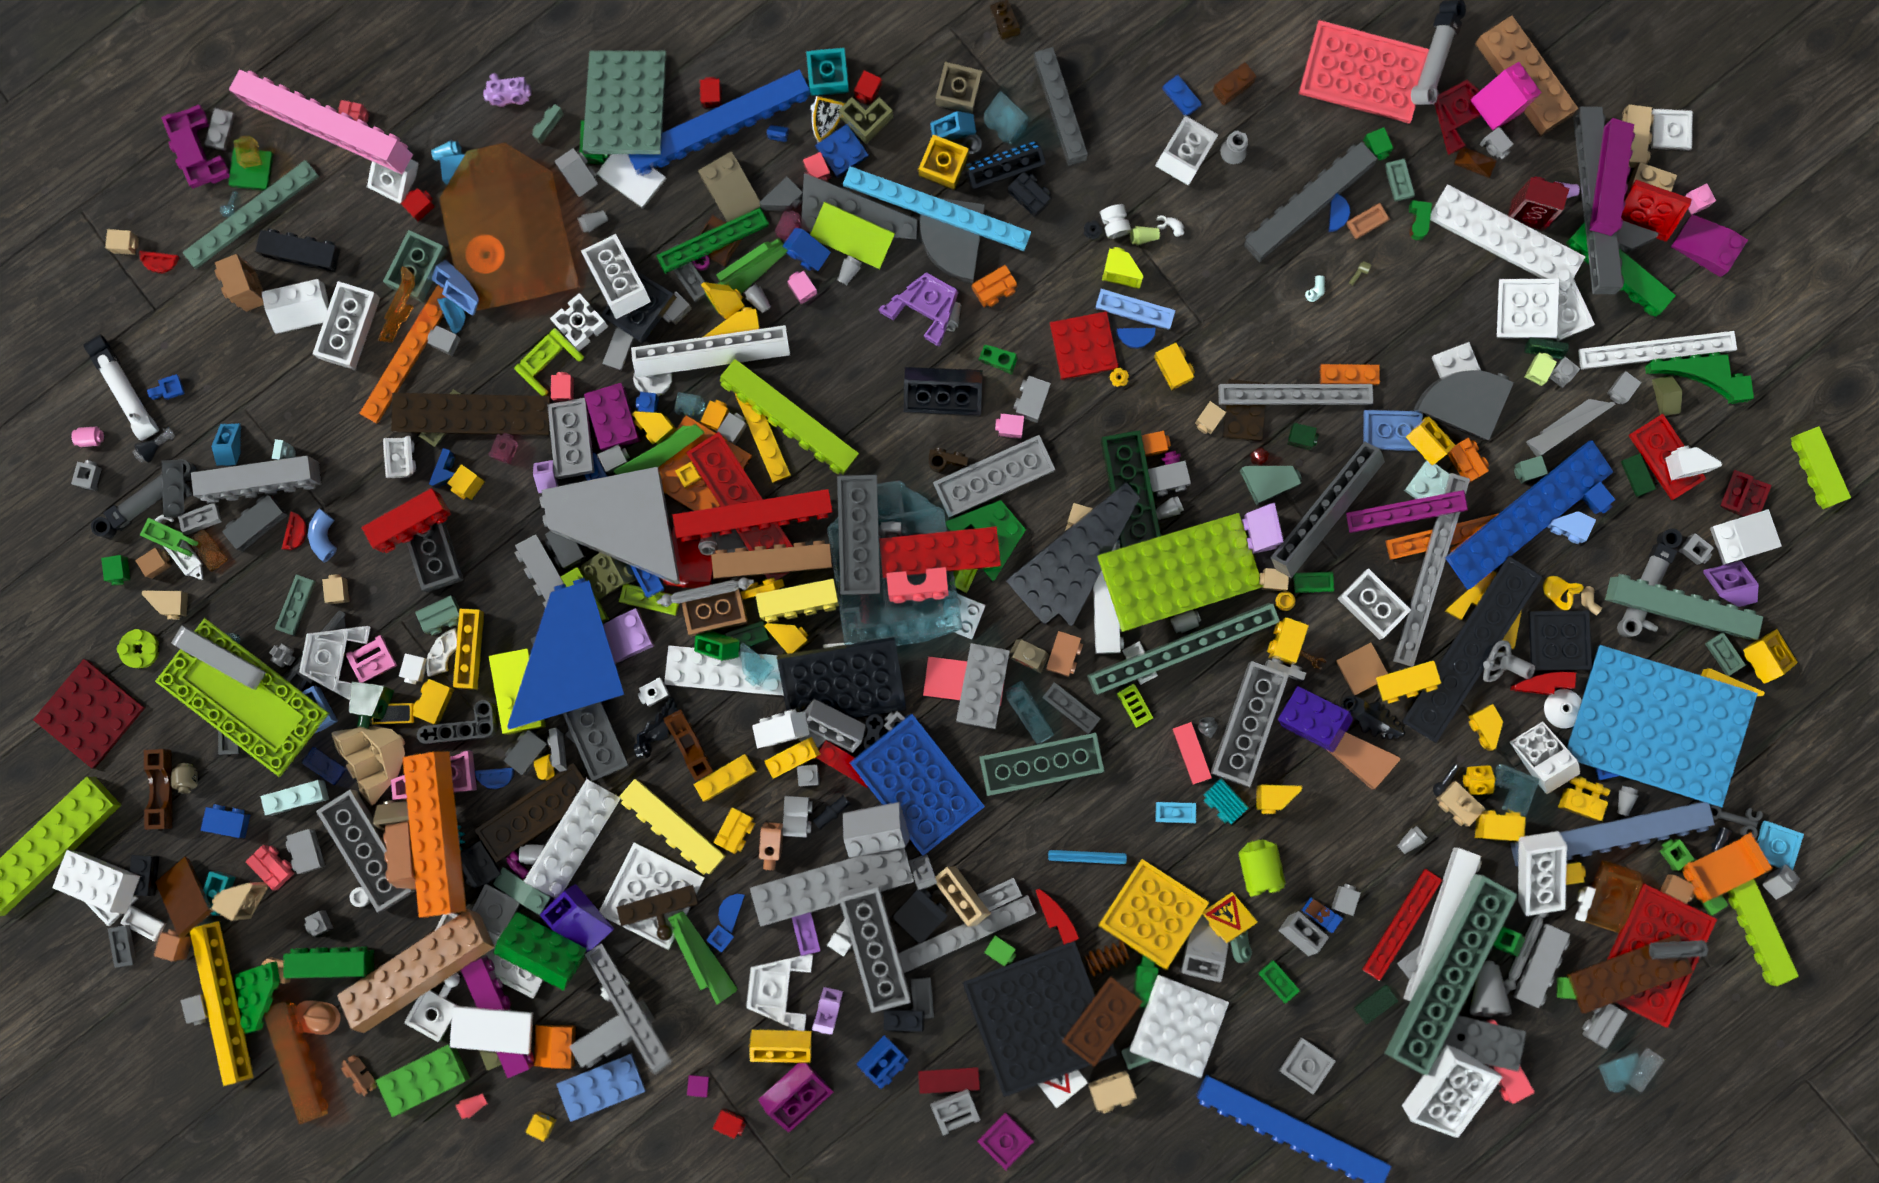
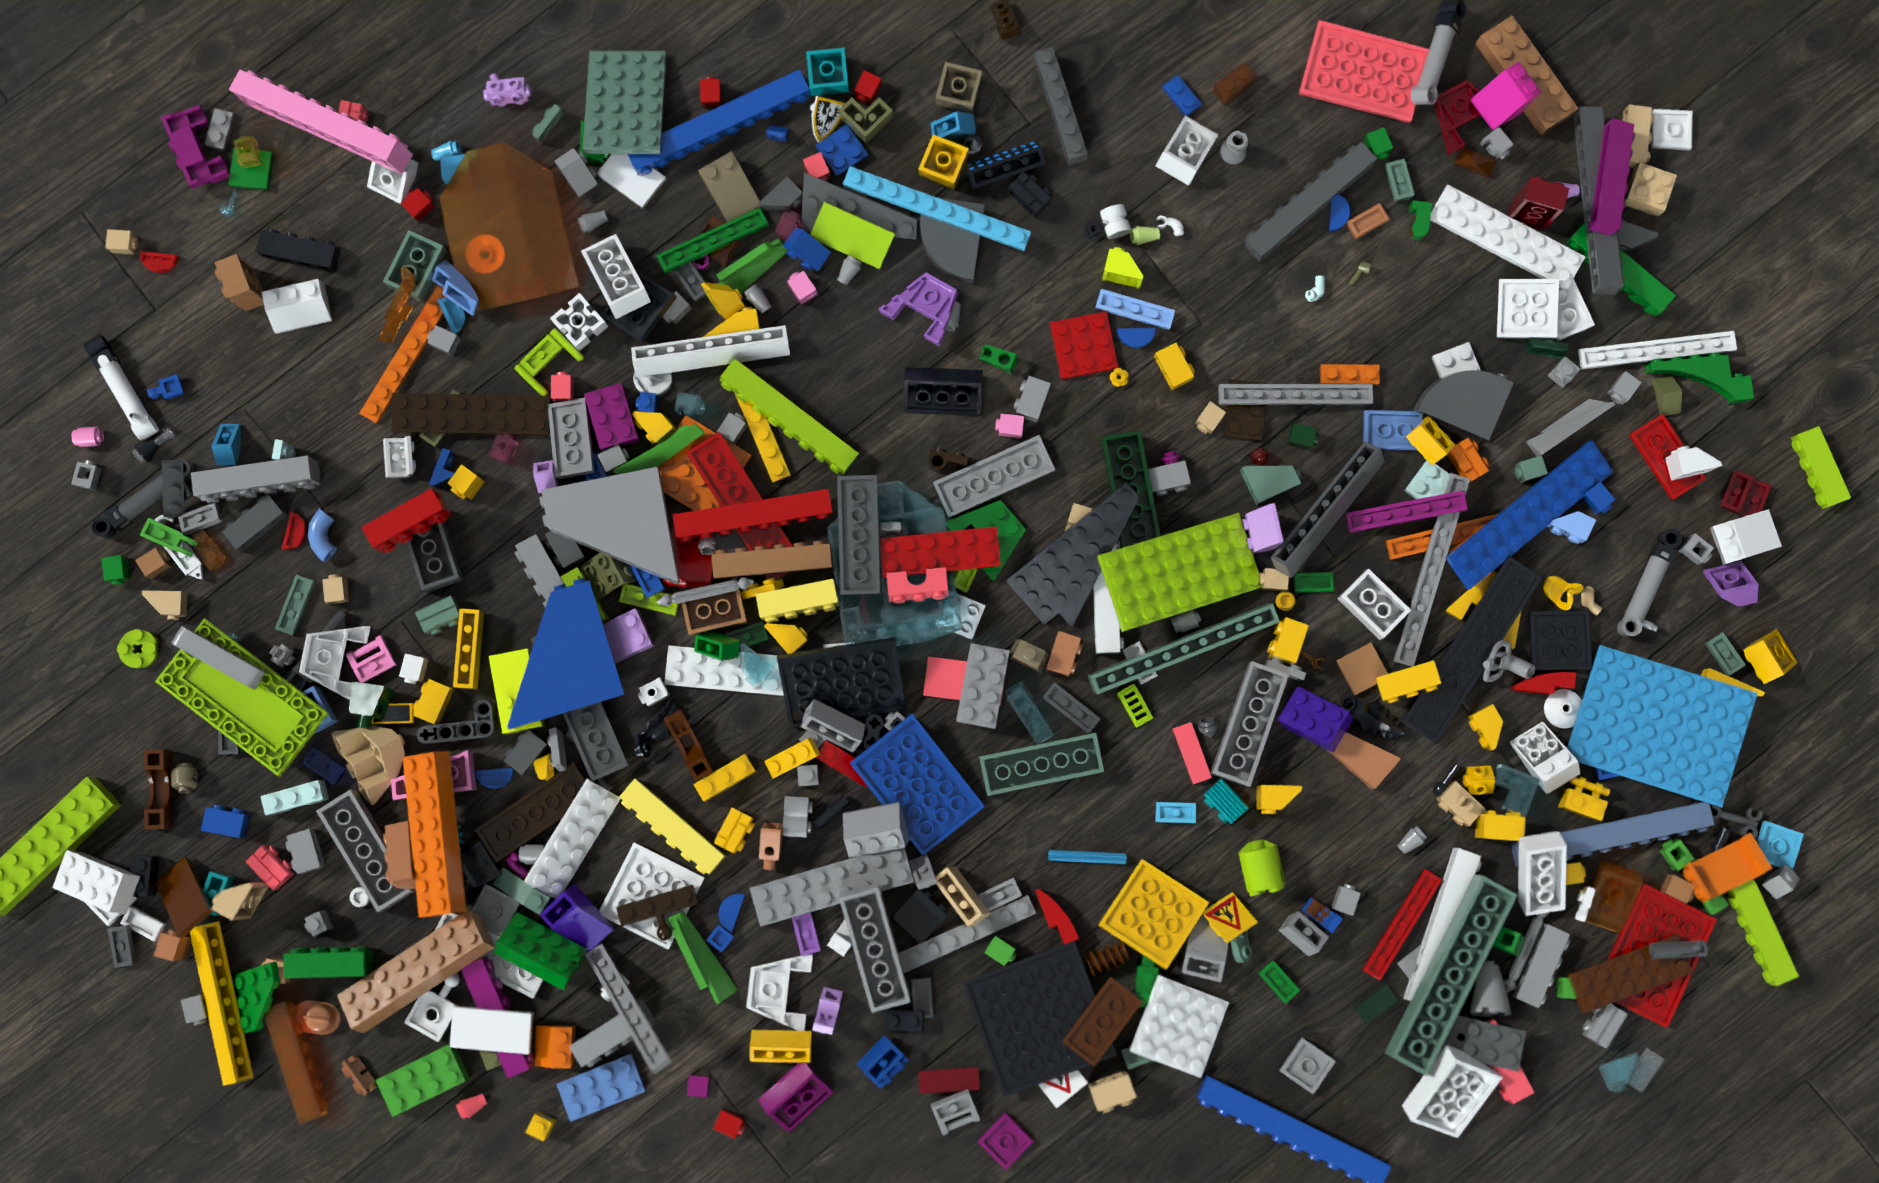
(89, 713): dark red plate -> none
(250, 214): sand green plate -> none
(346, 325): white brick -> none
(390, 813): dark tan slope -> none
(440, 653): white tile -> none
(618, 350): light grey tile -> none
(688, 474): yellow tile -> none
(714, 414): light orange brick -> none
(780, 728): white brick -> none
(994, 286): orange brick -> none
(1005, 118): clear light blue slope -> none
(1155, 443): orange brick -> none
(1169, 508): light grey cone -> none
(1541, 368): yellowish green brick -> none
(1626, 799): light grey cone -> none
(1638, 475): dark green tile -> none
(1654, 208): red plate -> none
(1684, 608): sand green brick -> none
(1701, 199): bright pink brick -> none
(1709, 244): magenta slope -> none

